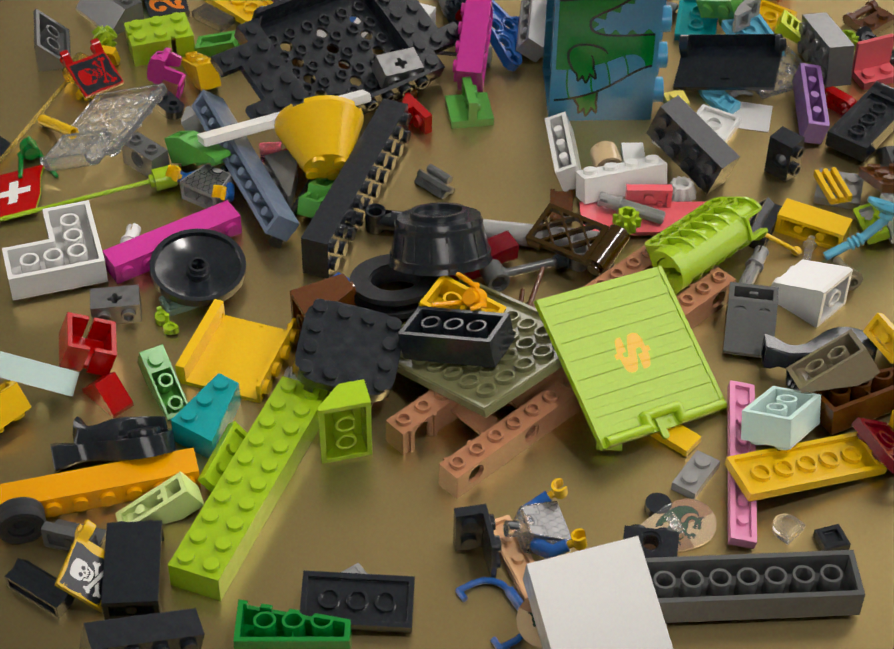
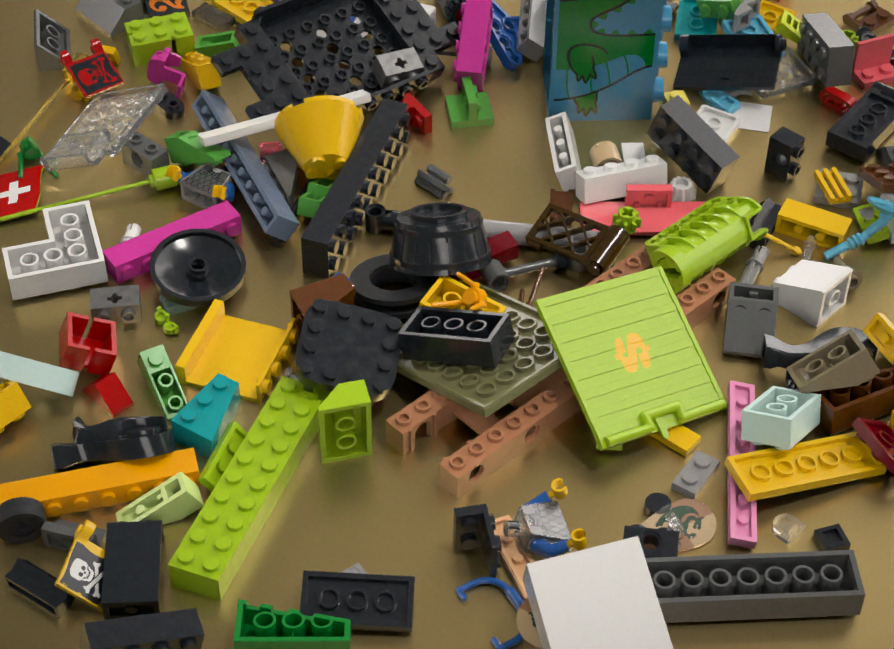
(56, 125): yellow piece -> none
(105, 35): lime gear -> none
(190, 121): light grey slope -> none
(645, 212): light grey axle -> none
(810, 103): medium lavender brick -> none

